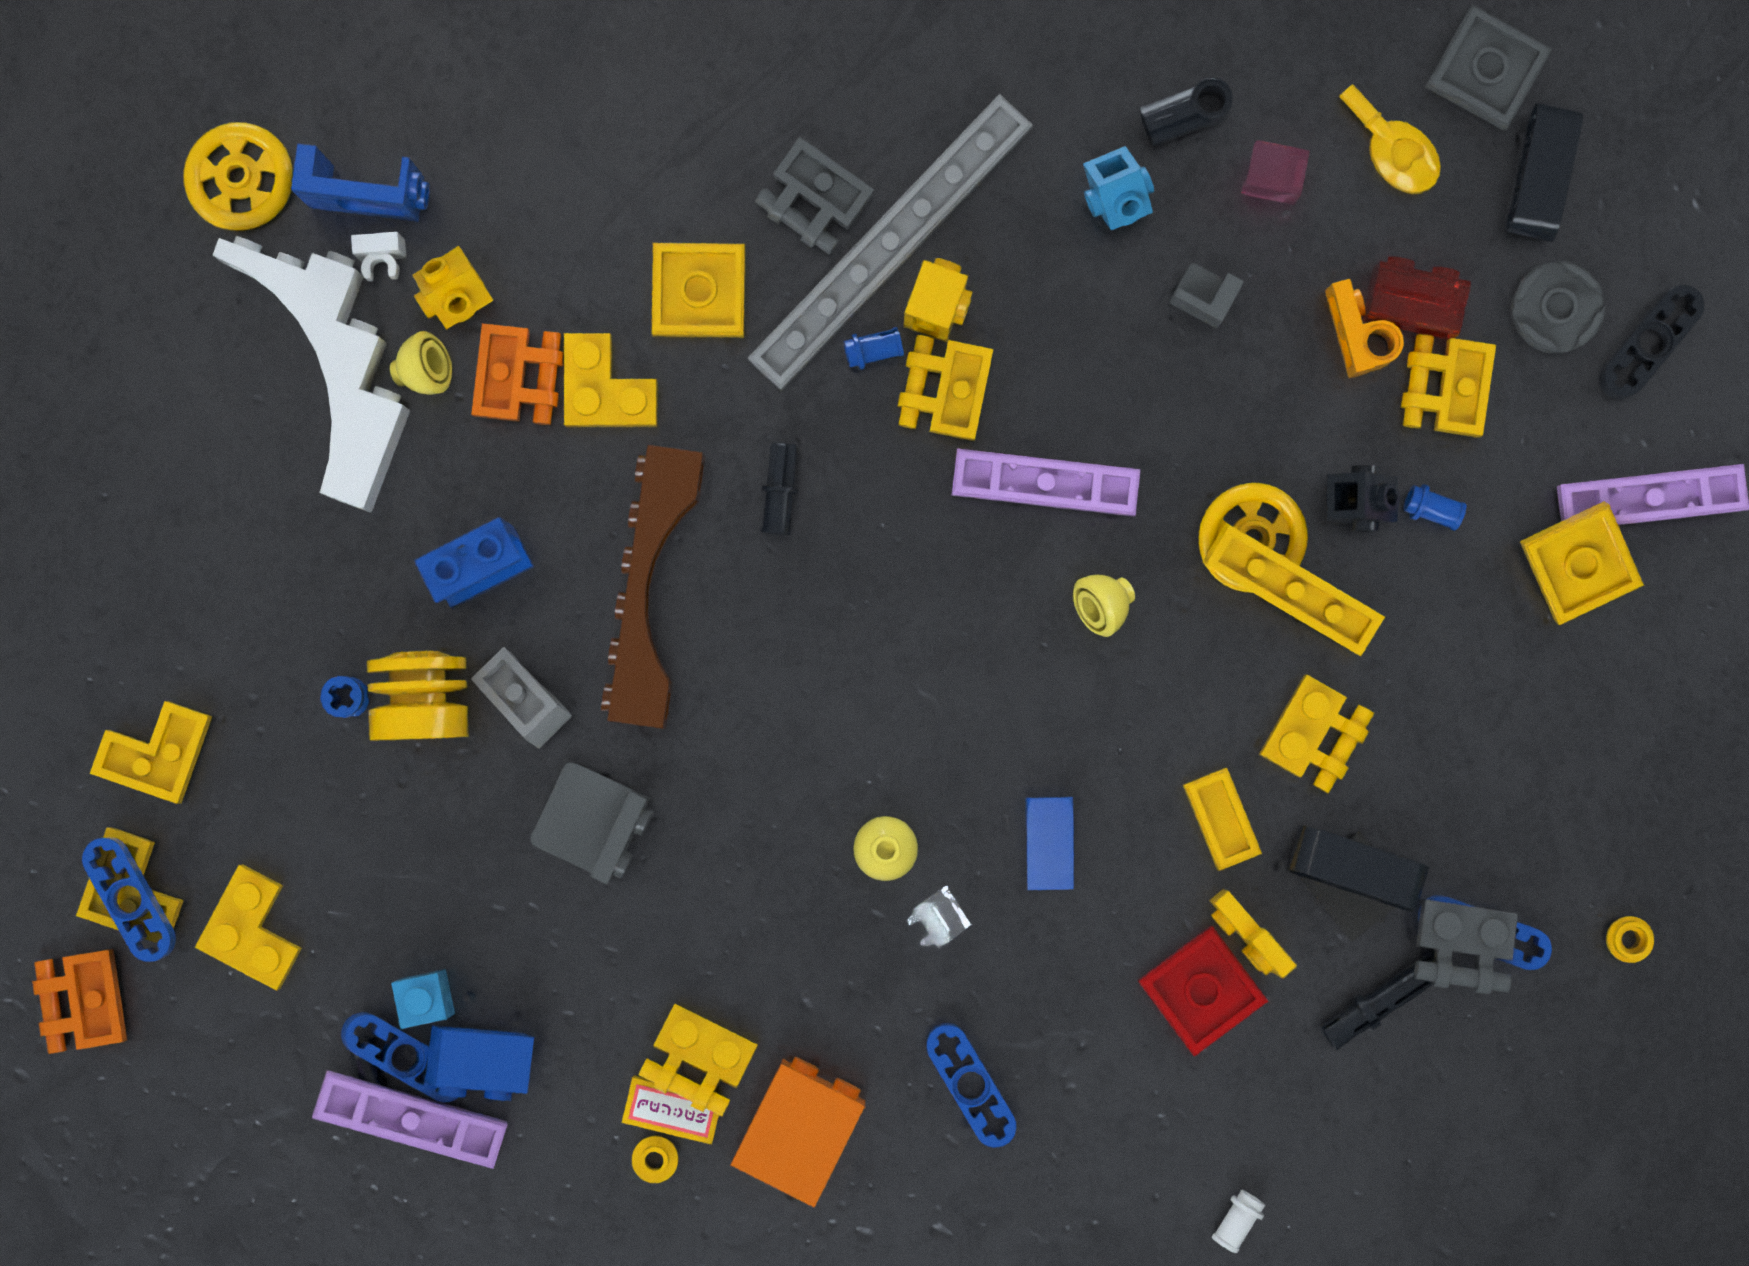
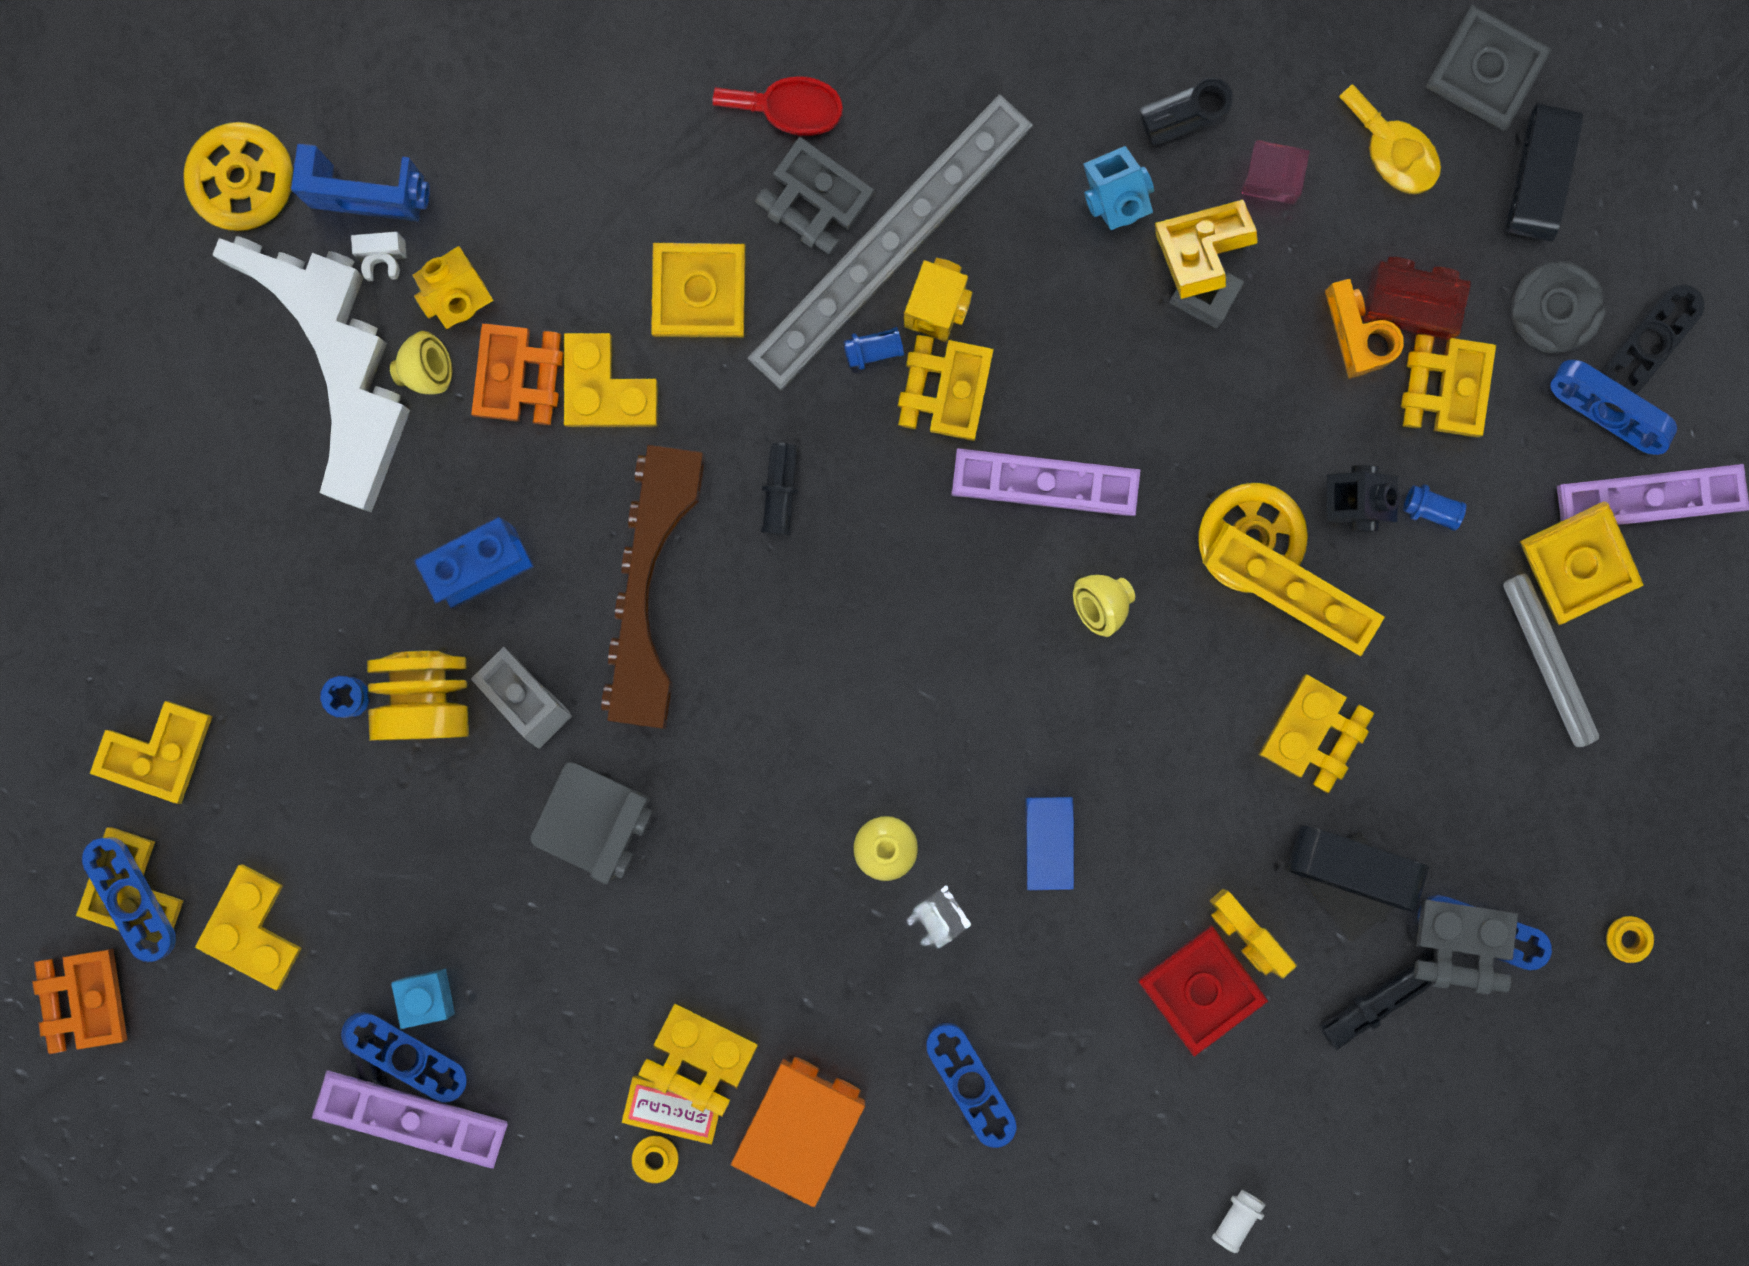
(479, 1061): blue brick -> none
(791, 104): none -> red piece
(1195, 239): none -> yellow plate
(1222, 819): yellow tile -> none
(1551, 660): none -> light grey axle
(1575, 386): none -> blue beam

